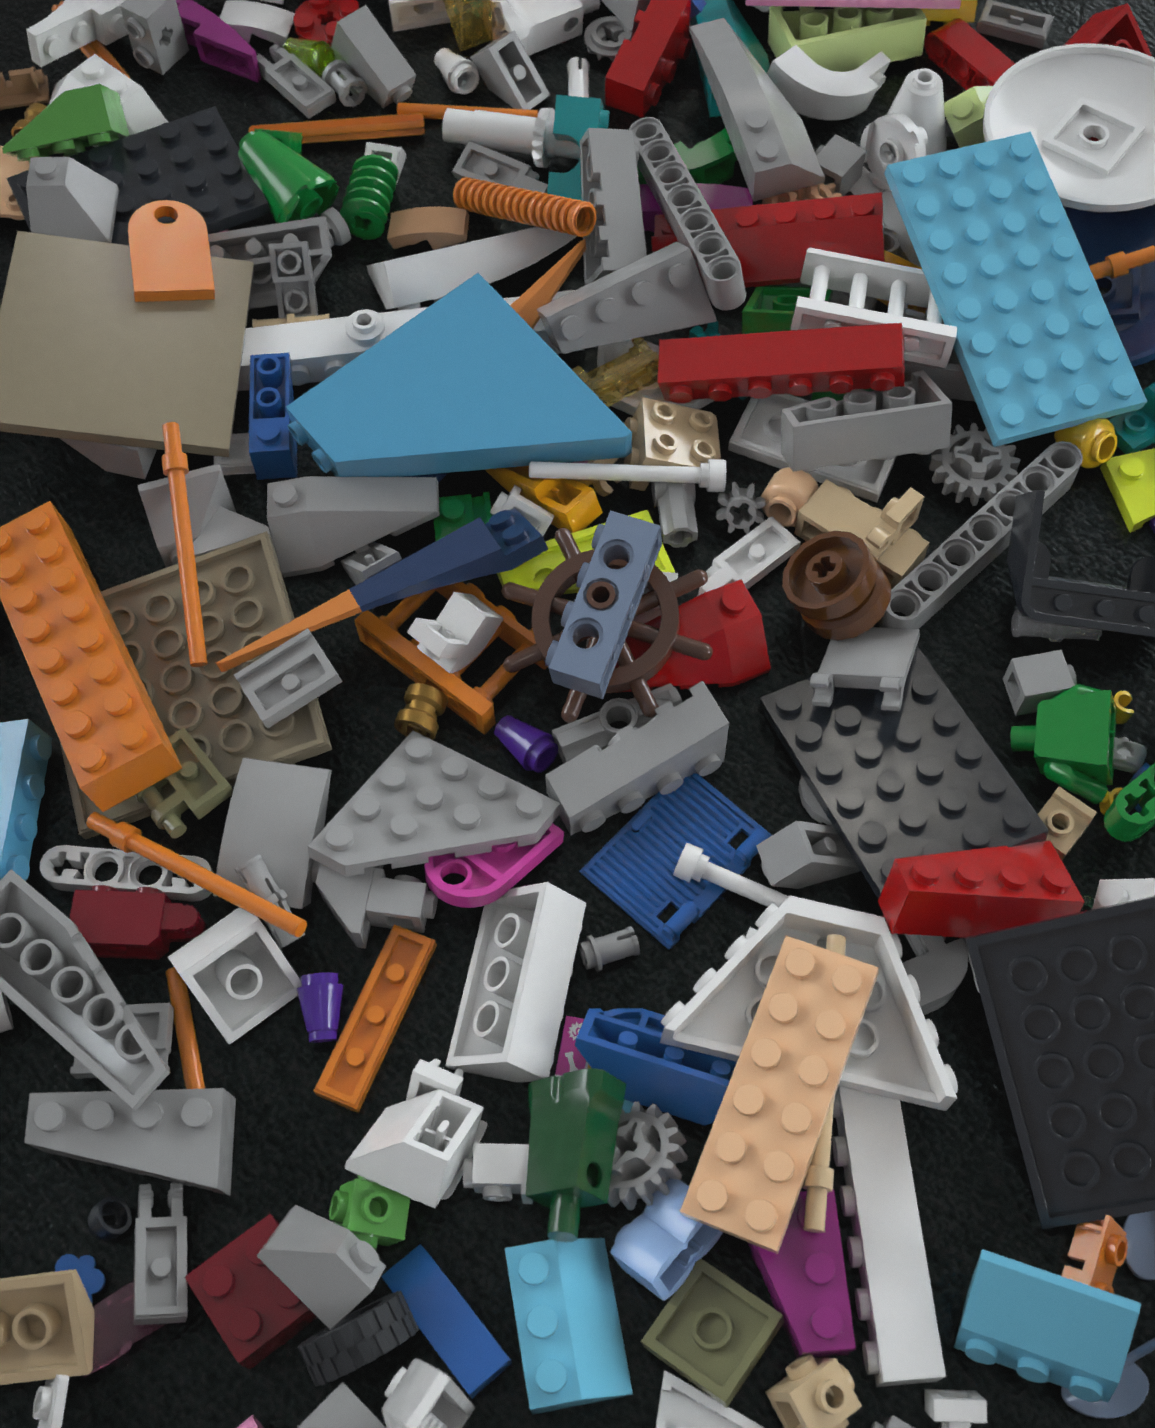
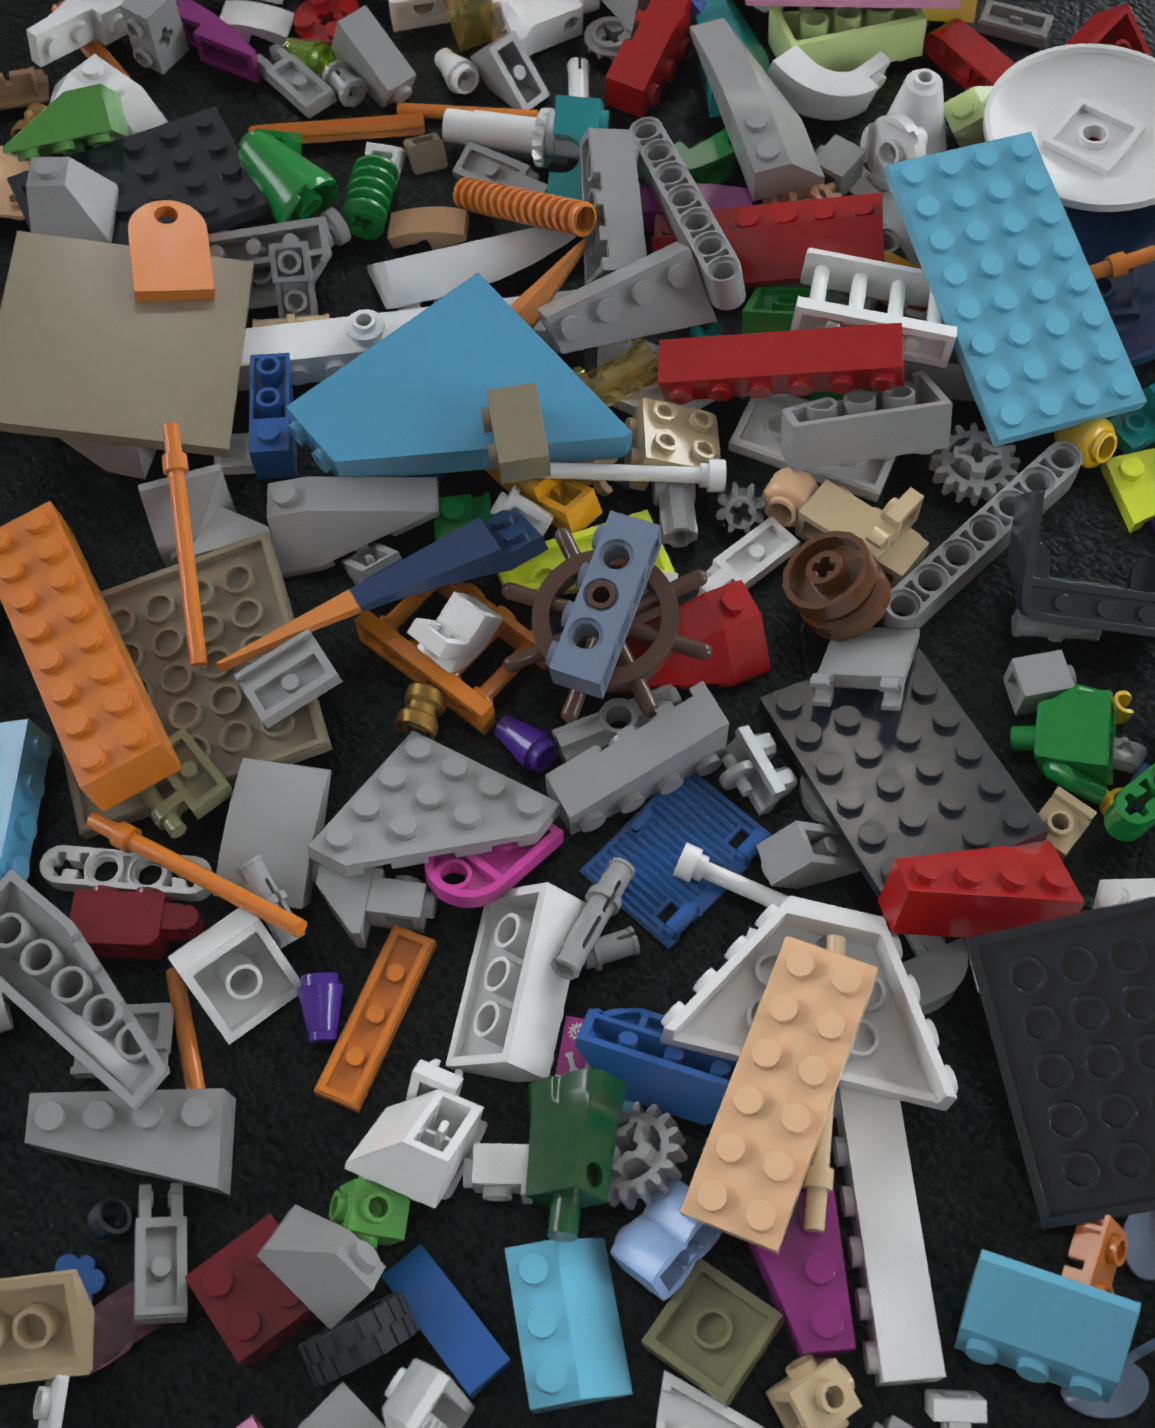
(425, 153): none -> dark tan slope
(518, 433): none -> dark tan brick
(602, 902): none -> light grey pin
(751, 771): none -> light grey hips

